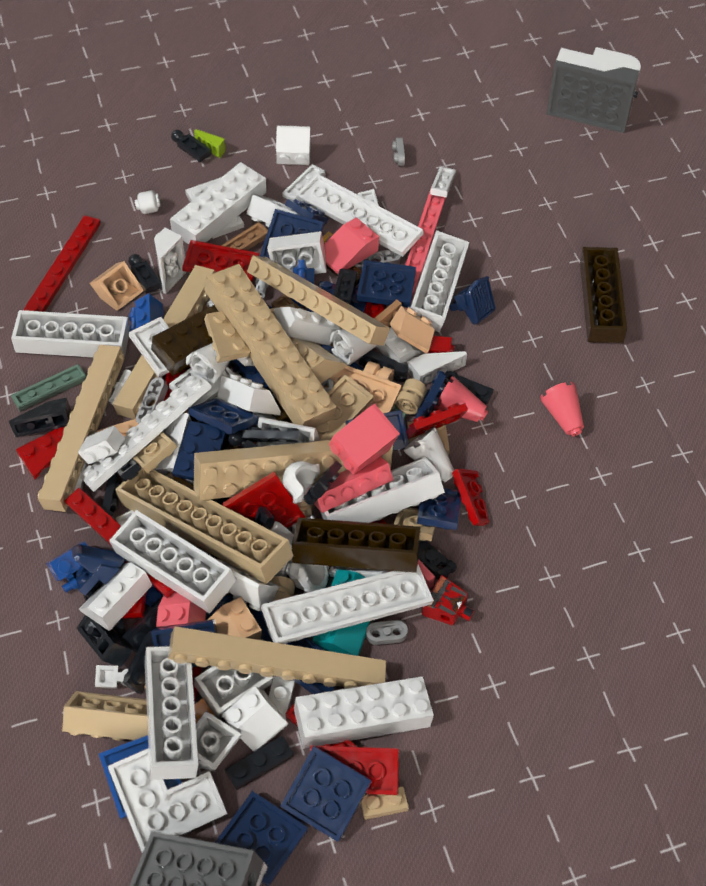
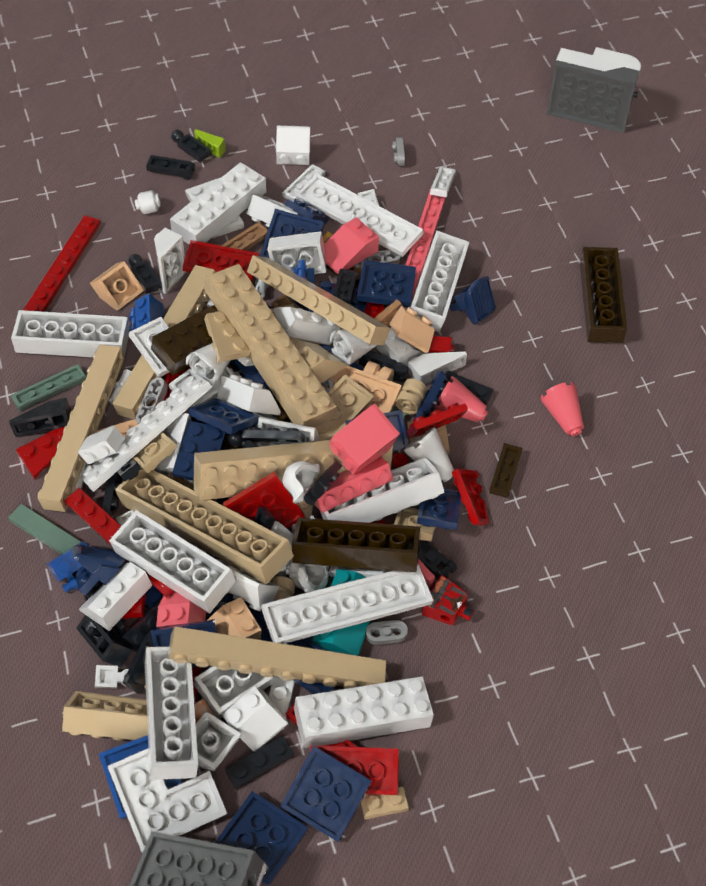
(42, 529): none -> sand green tile
(170, 166): none -> black plate
(399, 460): none -> red hinge
(505, 470): none -> dark brown plate

